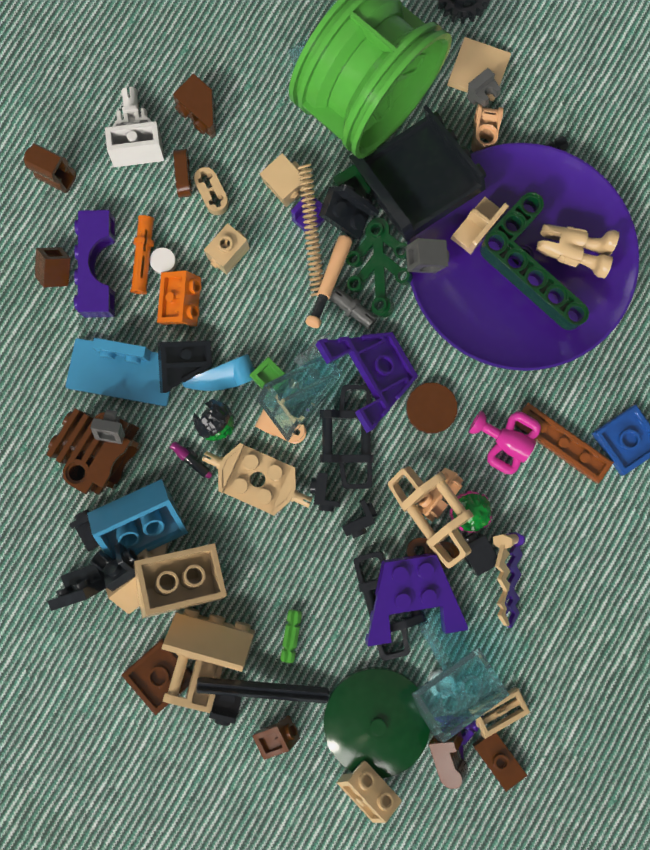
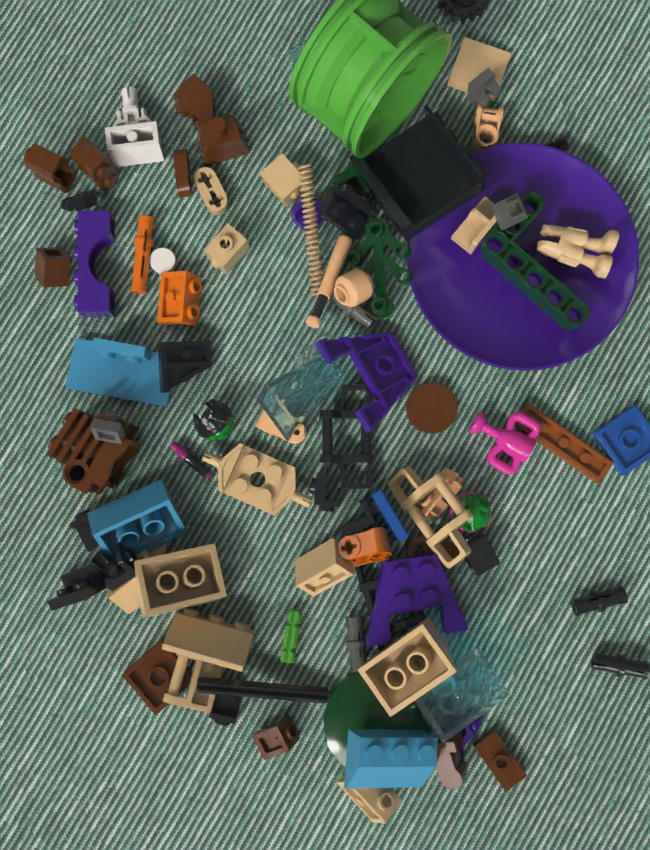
(79, 202): none -> black piece
(95, 164): none -> reddish brown brick
(221, 140): none -> reddish brown torso
(224, 376): dark azure piece -> none
(266, 372): bright green panel -> none
(321, 568): none -> tan panel
(353, 288): none -> light nougat head
(355, 641): none -> dark grey pin
(367, 547): none -> orange piece
(389, 515): none -> blue tile
(389, 758): none -> dark azure slope
(409, 667): none -> tan slope
(427, 255): dark grey brick -> none
(503, 542): piece -> none
(509, 211): none -> dark grey tile
(514, 692): tan tile -> none
(599, 601): none -> black pin
(620, 665): none -> black pin

